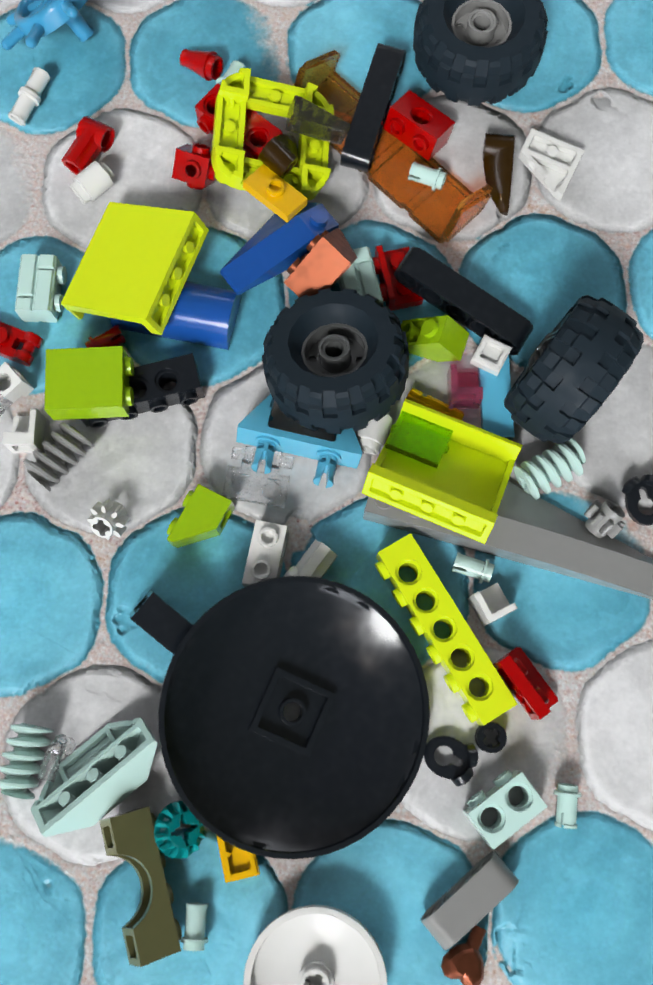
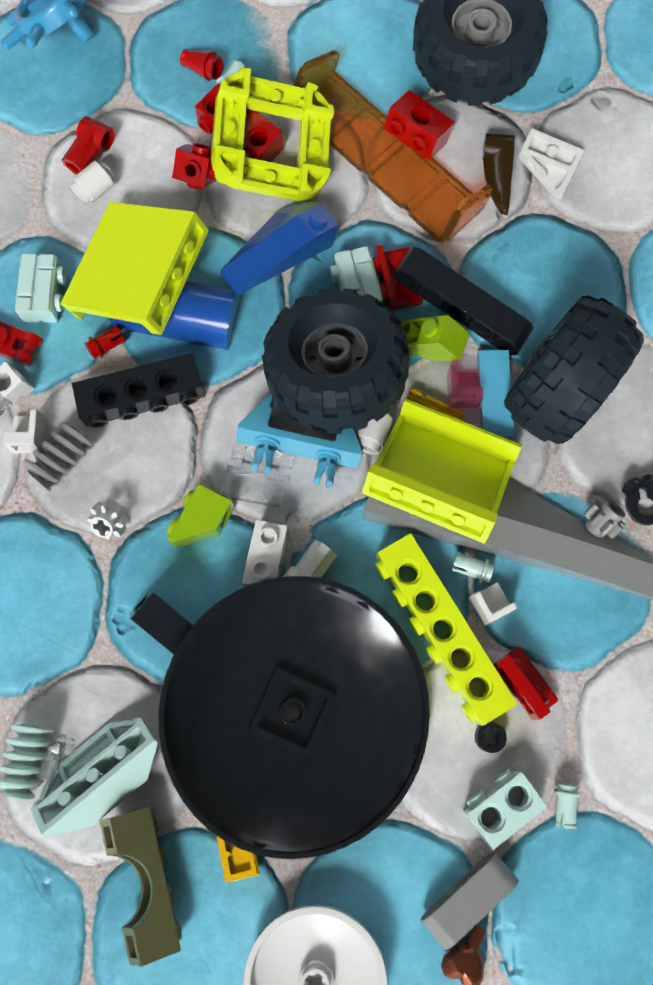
(29, 96): white pin -> none
(88, 383): lime brick -> none
(169, 820): teal gear -> none
(195, 927): light aqua pin -> none
(275, 193): yellow plate -> none
(280, 154): dark brown piece -> none
(315, 122): clear smoke slope -> none
(323, 265): slope -> none
(373, 108): black beam -> none
(419, 439): clear neon green piece -> none
(427, 176): light aqua pin -> none
(467, 752): black piece -> none
(490, 355): white tile -> none
(550, 467): light aqua piece -> none

